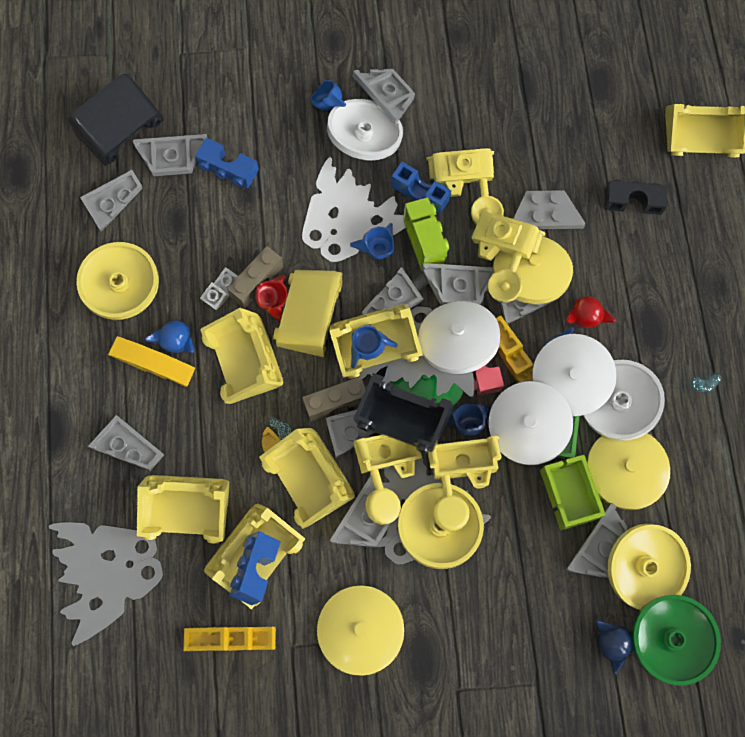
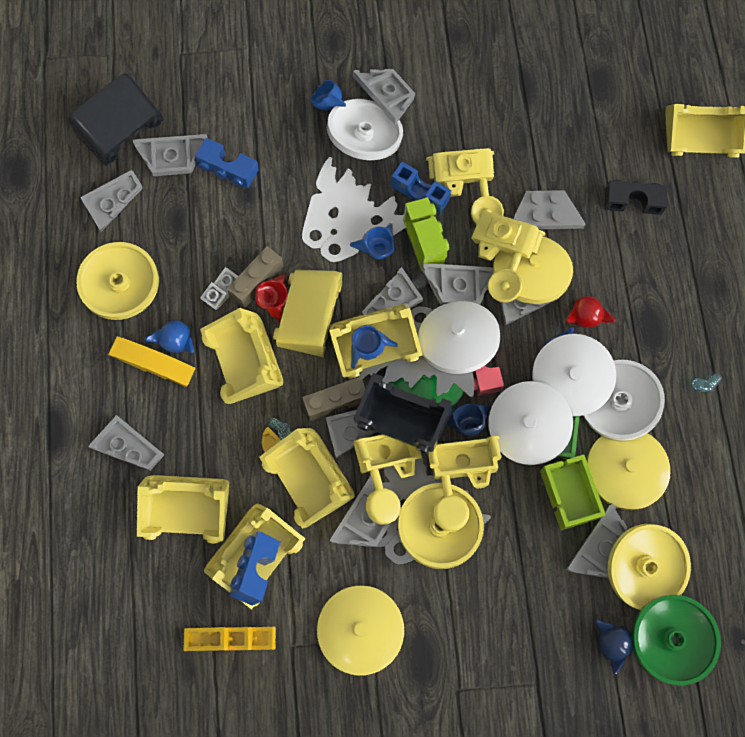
(100, 577): light grey piece -> none
(512, 353): yellow slope -> none

